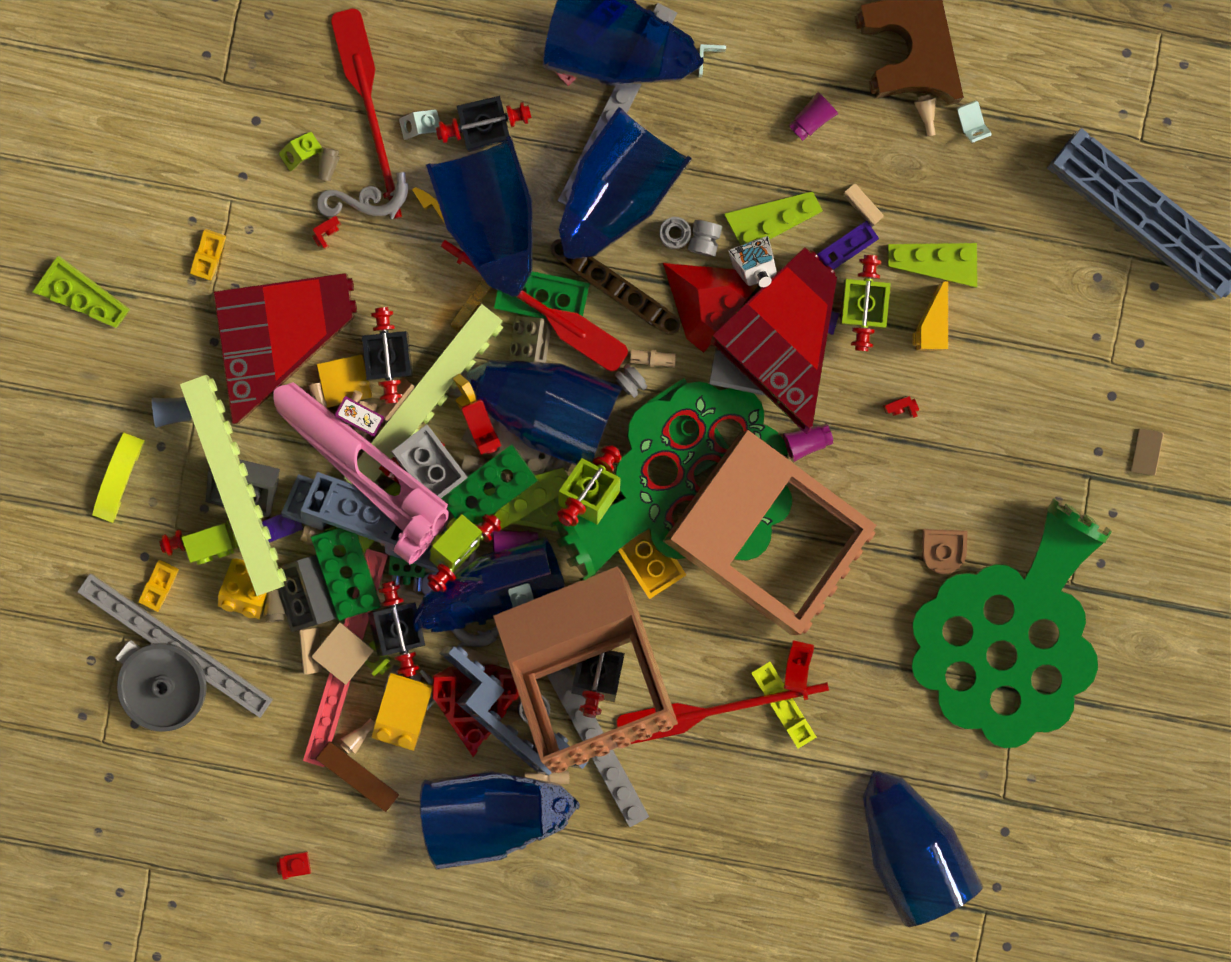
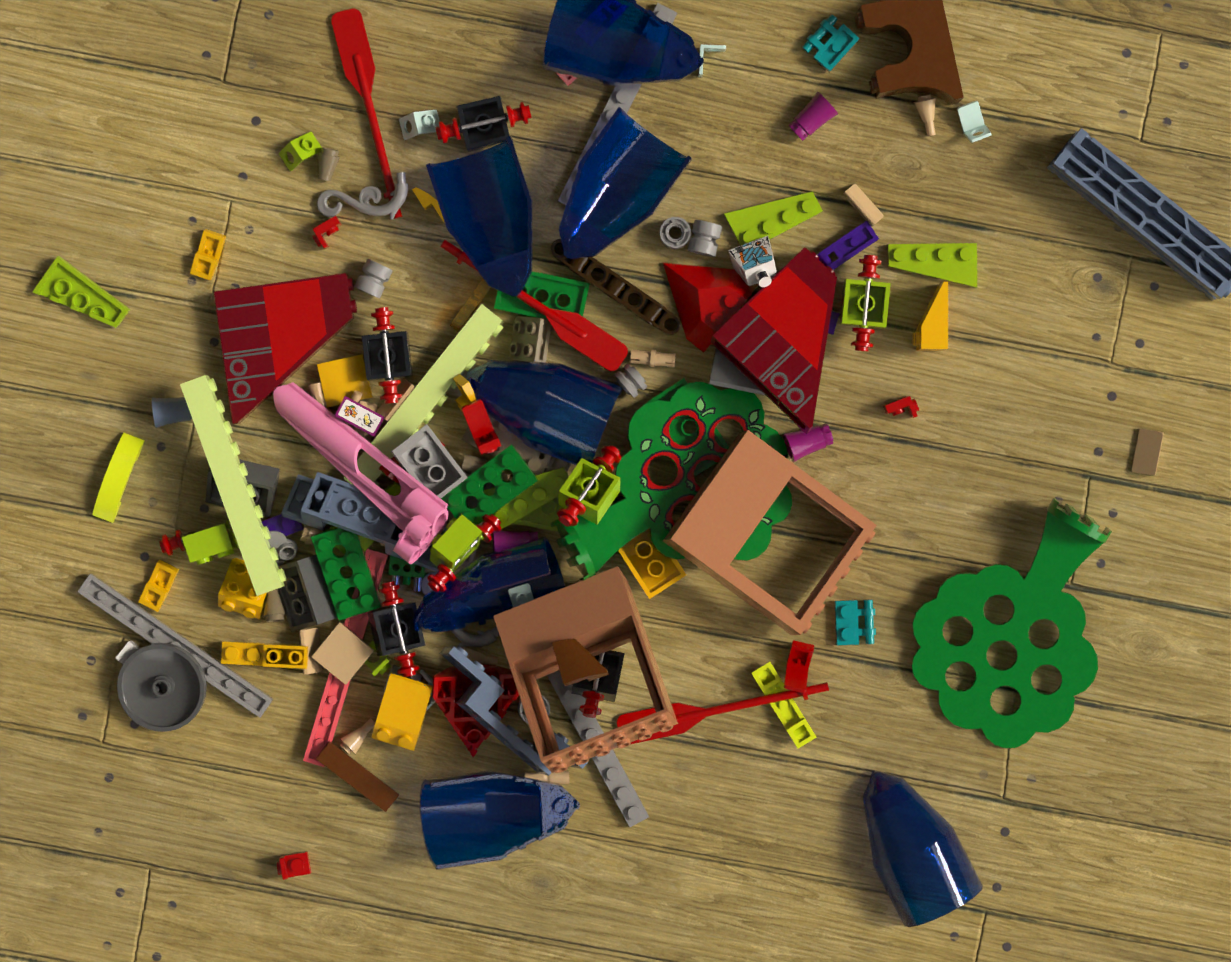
(264, 654): none -> yellow slope
(280, 542): none -> light grey plate
(373, 278): none -> light grey wheel
(576, 662): none -> reddish brown slope
(835, 48): none -> teal plate
(847, 622): none -> teal plate
(944, 549): medium nougat tile -> none

